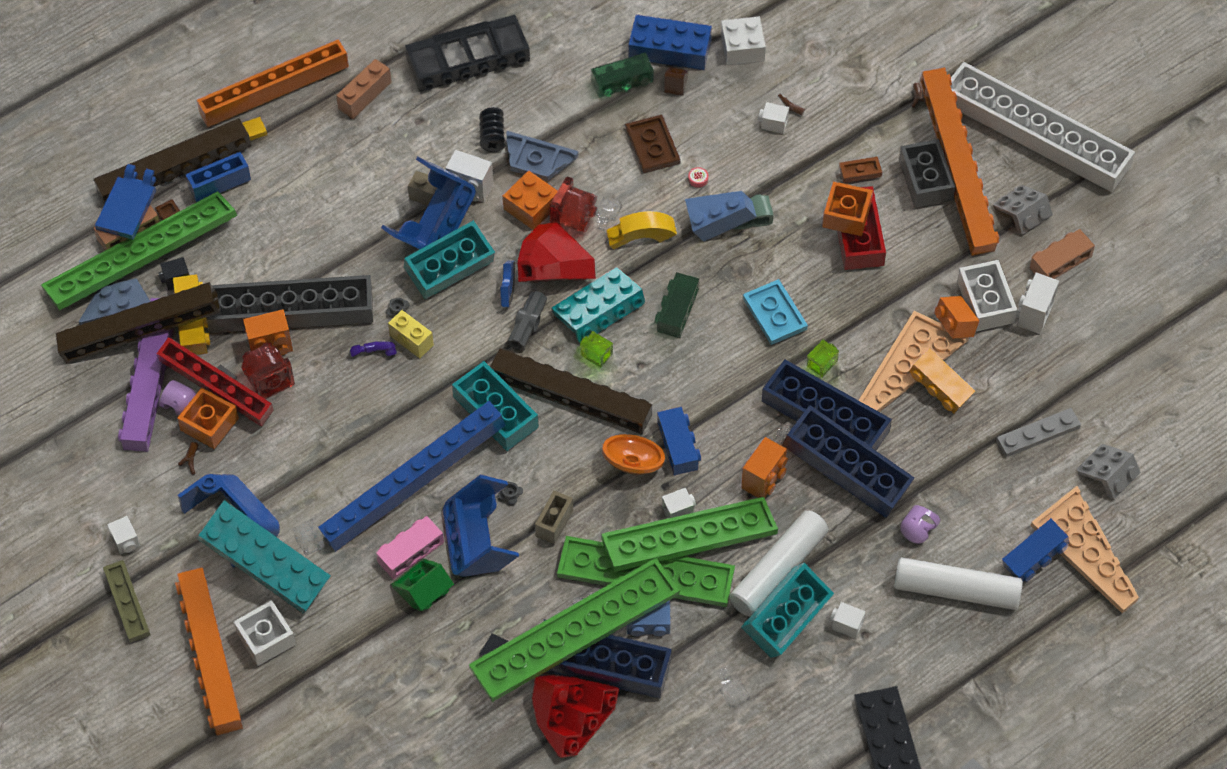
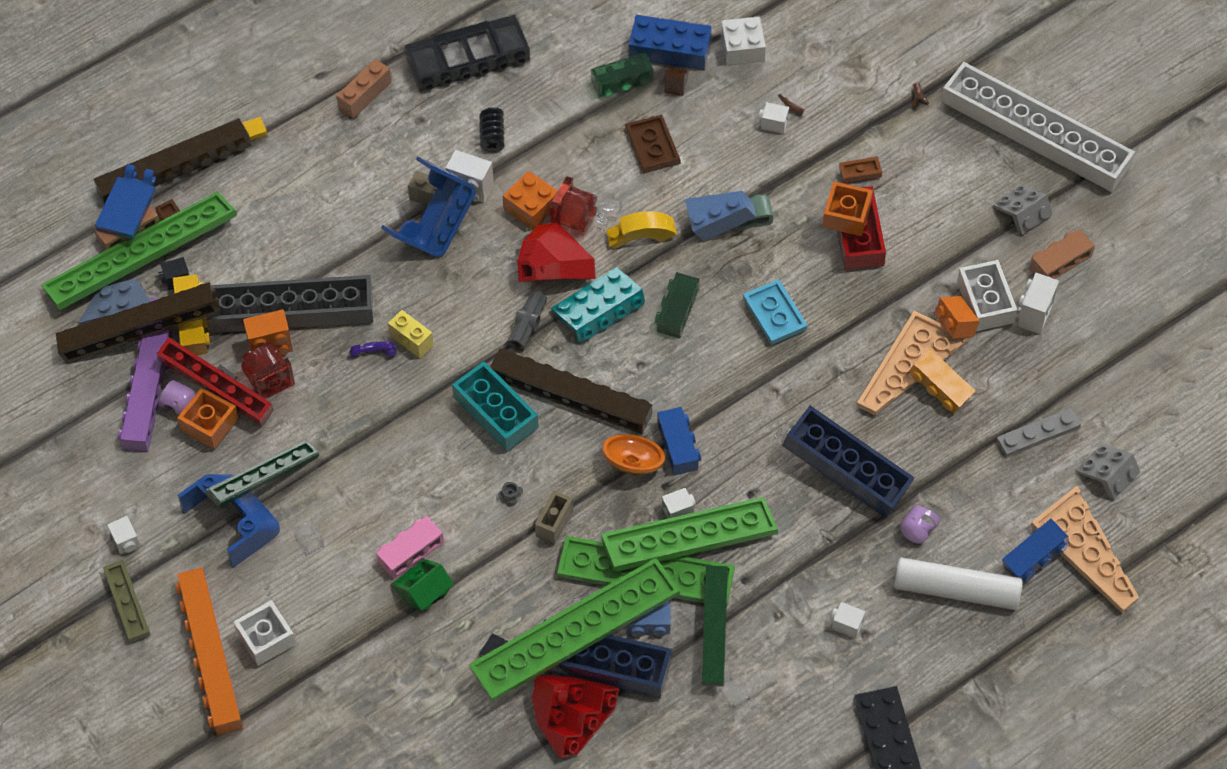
(189, 457): reddish brown bar -> none
(218, 176): blue brick -> none
(262, 473): none -> tile
(263, 557): teal brick -> none
(272, 83): orange brick -> none
(397, 303): dark grey plate -> none
(412, 476): blue brick -> none
(449, 259): teal brick -> none
(468, 528): blue windscreen -> none
(508, 283): blue tile -> none
(537, 156): sand blue wing -> none
(596, 349): clear neon green brick -> none
(698, 177): tile -> none
(714, 626): none -> dark green tile
(764, 468): orange brick -> none
(778, 561): white cylinder -> none
(787, 610): teal brick -> none
(794, 389): dark blue brick -> none
(822, 358): clear neon green brick -> none
(926, 173): dark grey brick -> none
(958, 153): orange brick -> none

